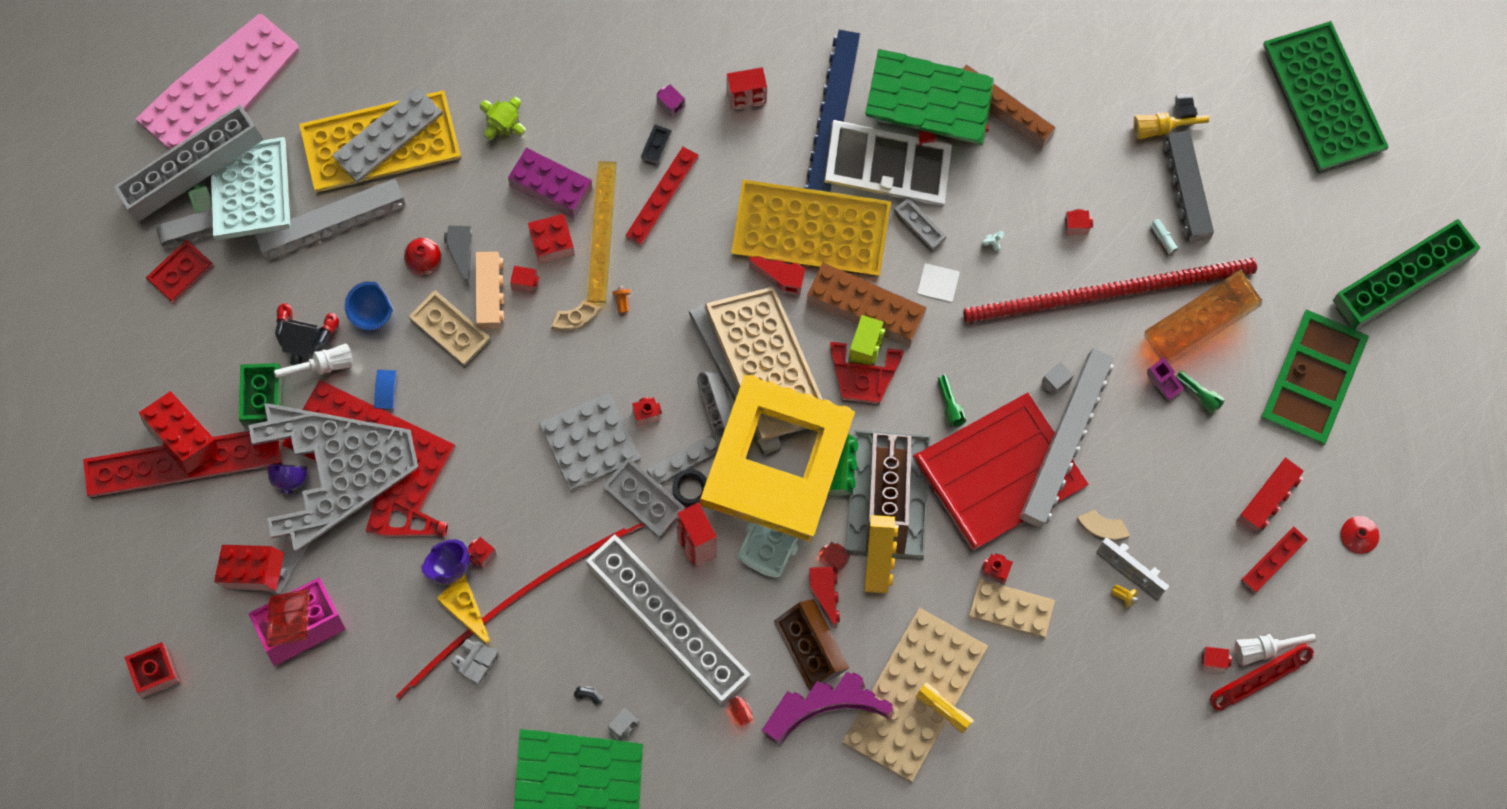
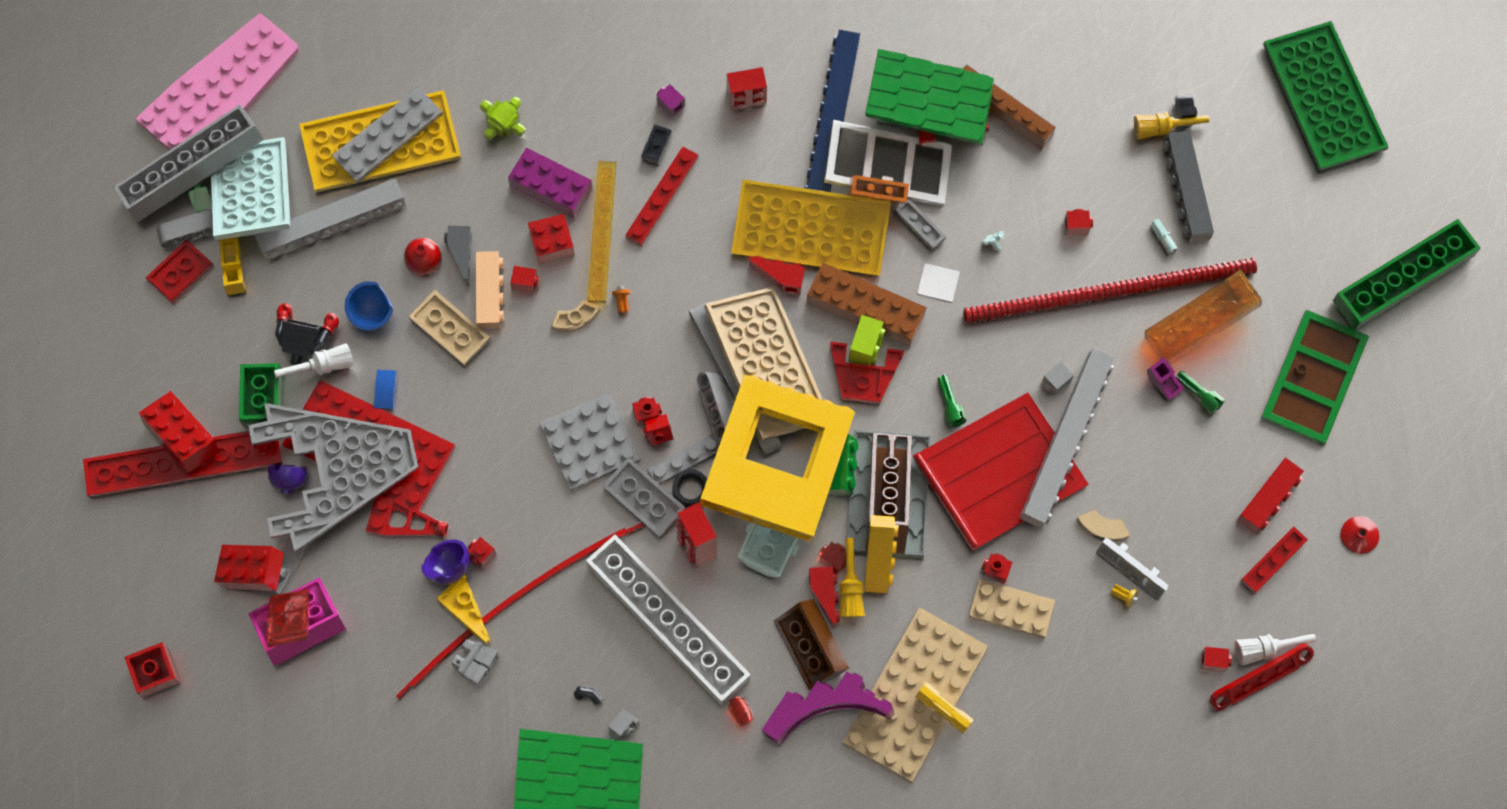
(232, 266): none -> yellow slope
(658, 429): none -> red brick
(851, 588): none -> yellow piece
(878, 189): none -> orange brick

